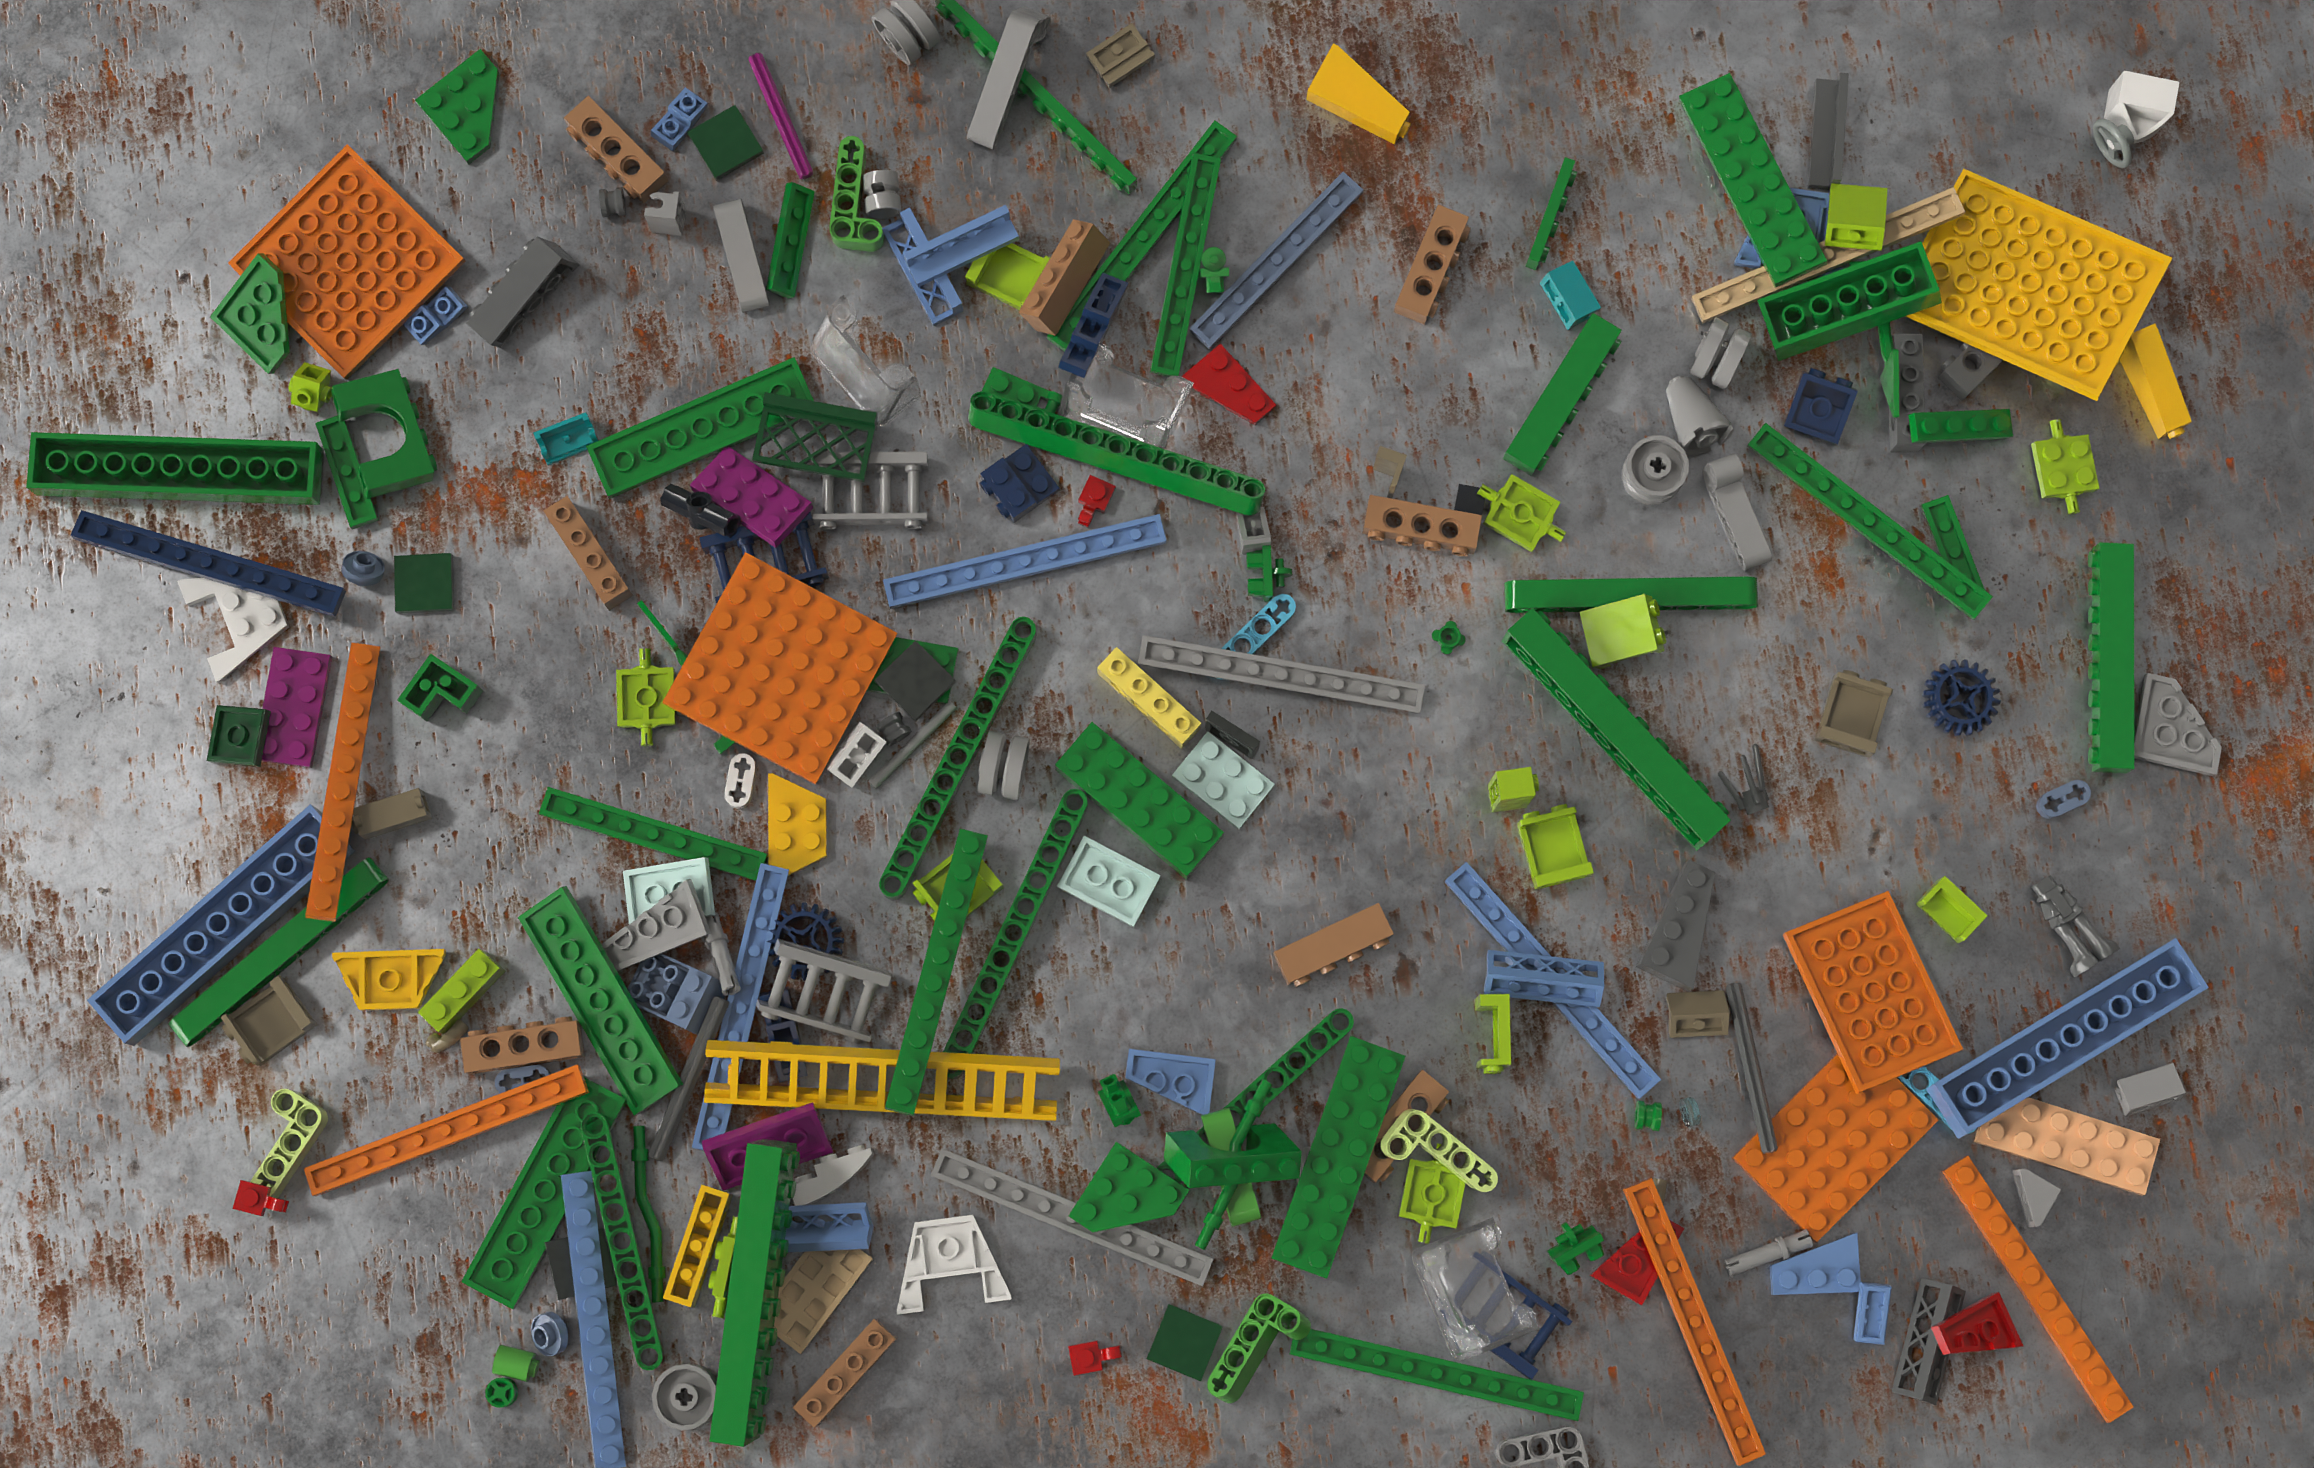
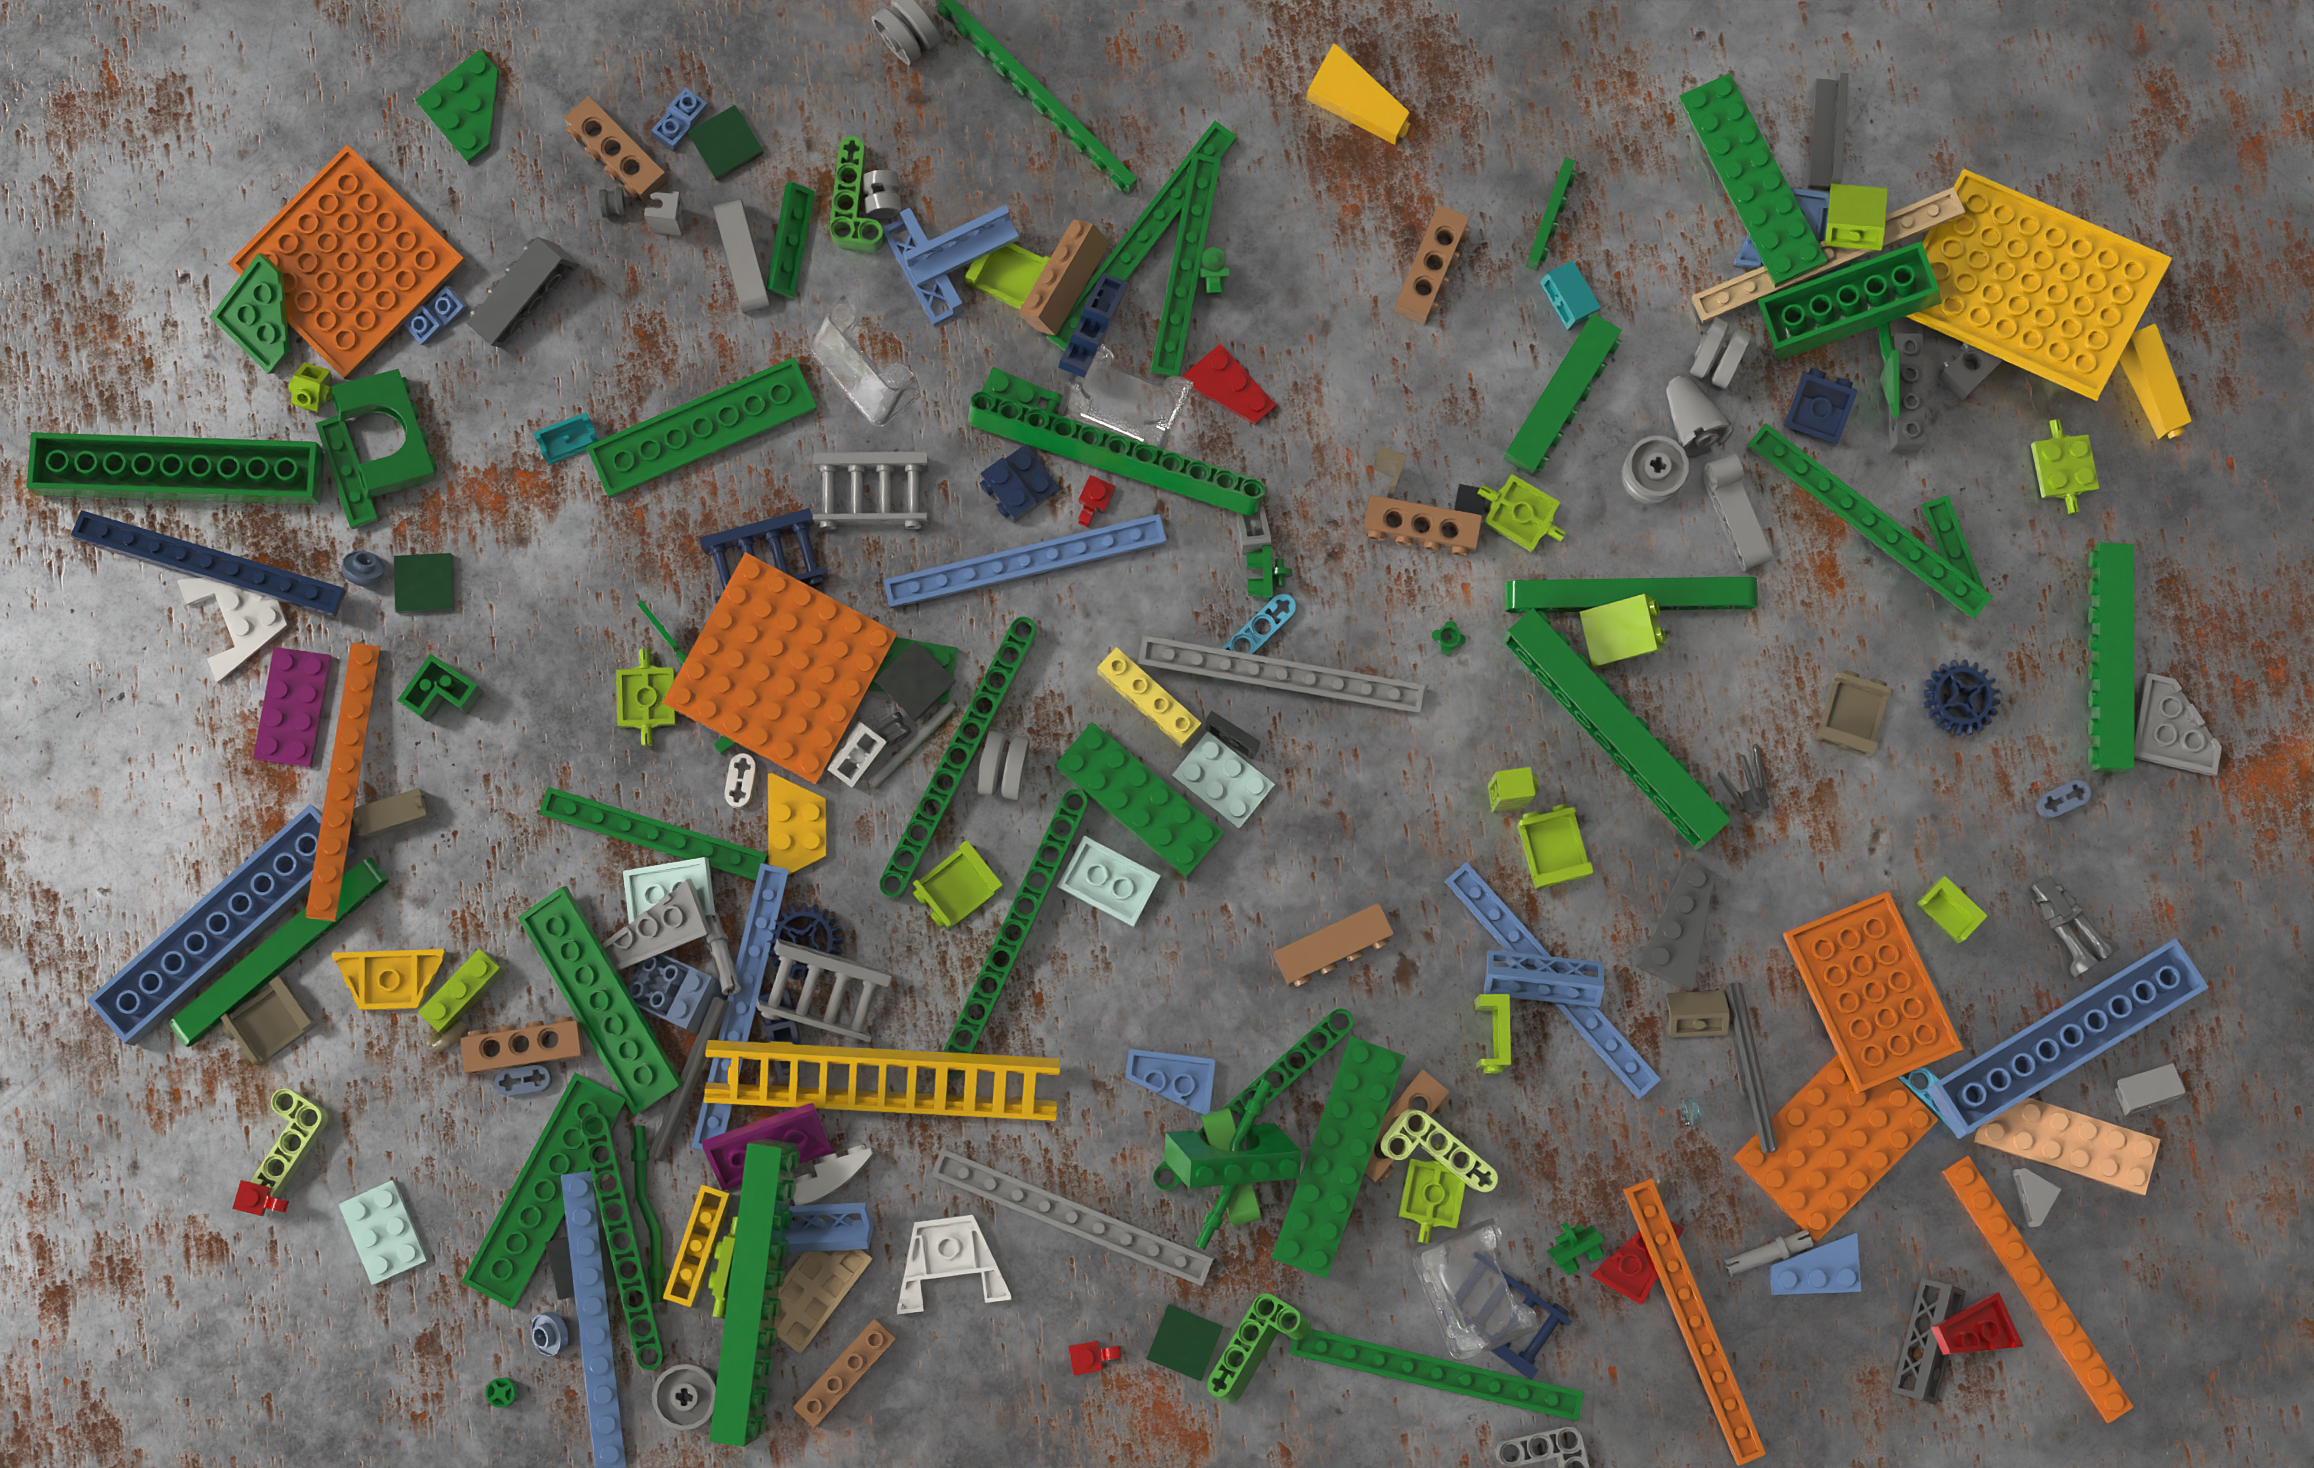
(238, 736): dark green tile -> none
(383, 1232): none -> light aqua plate
(446, 1130): orange plate -> none
(515, 1363): bright green brick -> none
(588, 553): medium nougat brick -> none
(700, 510): black piece -> none
(753, 494): magenta plate -> none
(780, 116): magenta axle -> none
(820, 413): dark green fence -> none
(936, 972): green plate -> none
(1021, 31): light grey beam -> none
(1118, 1101): green hips -> none
(1120, 55): dark tan plate -> none
(1127, 1193): green plate -> none
(1276, 260): sand blue plate -> none
(1648, 1115): green wheel -> none
(1872, 1313): medium blue plate -> none
(1960, 425): green plate -> none
(2133, 113): white piece -> none

